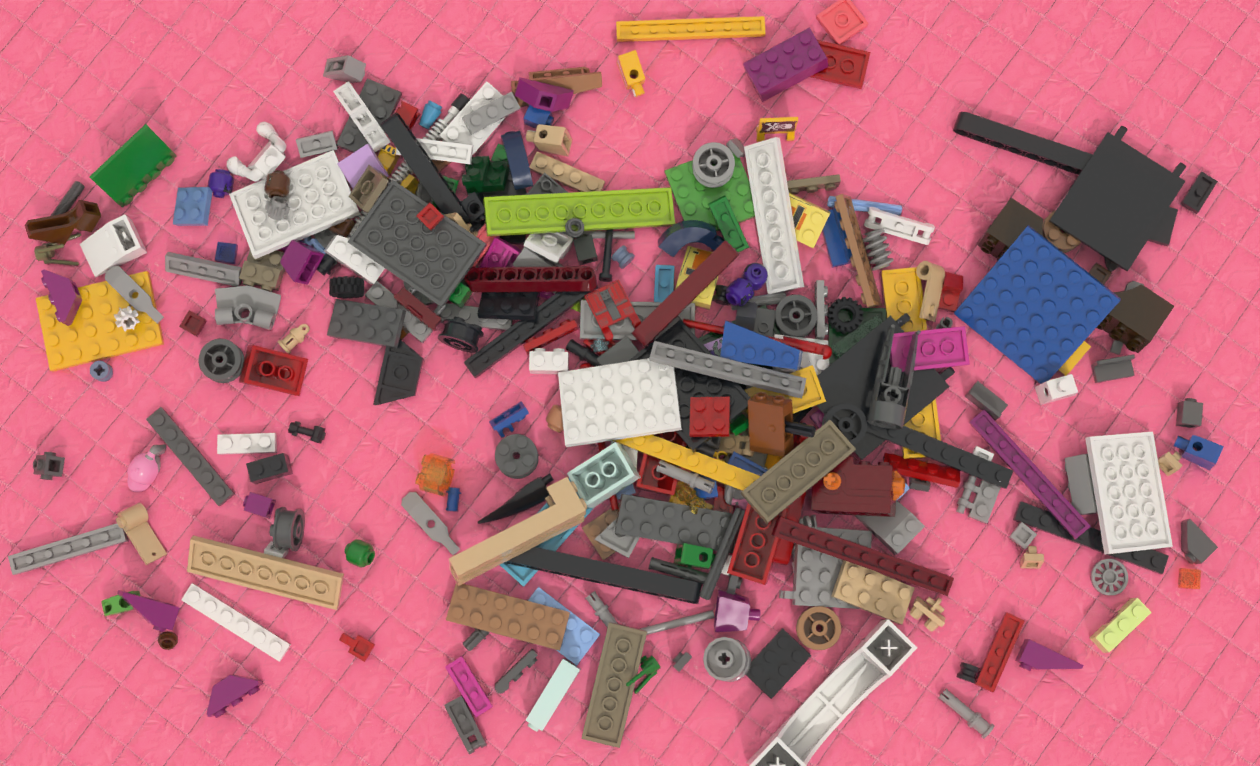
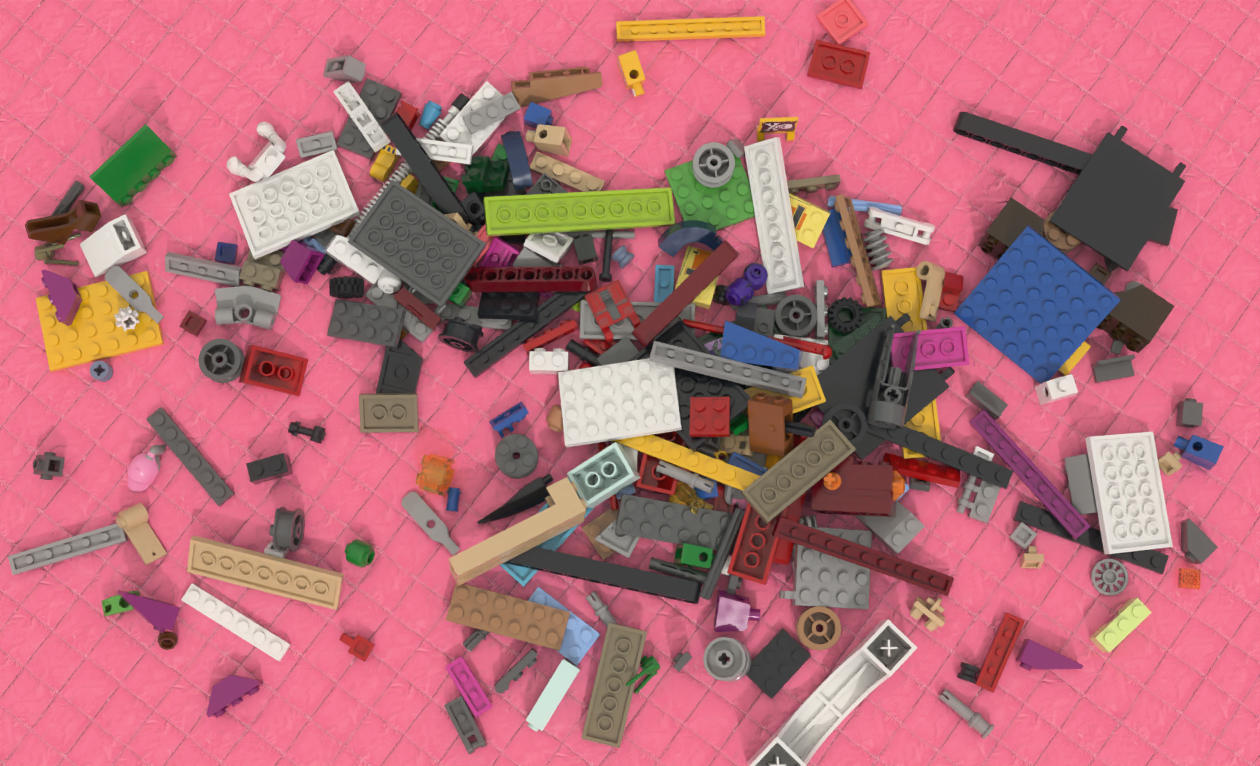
(192, 206): medium blue plate -> none
(220, 183): dark purple head -> none
(247, 443): white plate -> none
(259, 505): magenta brick -> none
(277, 184): reddish brown head -> none
(277, 208): light grey gear -> none
(297, 335): tan piece -> none
(357, 162): lavender tile -> none
(368, 188): dark tan plate -> none
(388, 412): none -> dark tan plate
(389, 282): none -> white head
(430, 216): red plate -> none
(543, 95): magenta slope -> none
(578, 223): dark grey plate -> none
(600, 345): clear light blue plate -> none
(679, 622): light grey bar -> none
(728, 223): green plate -> none
(786, 64): magenta brick -> none
(872, 592): tan plate -> none
(1198, 192): black plate -> none

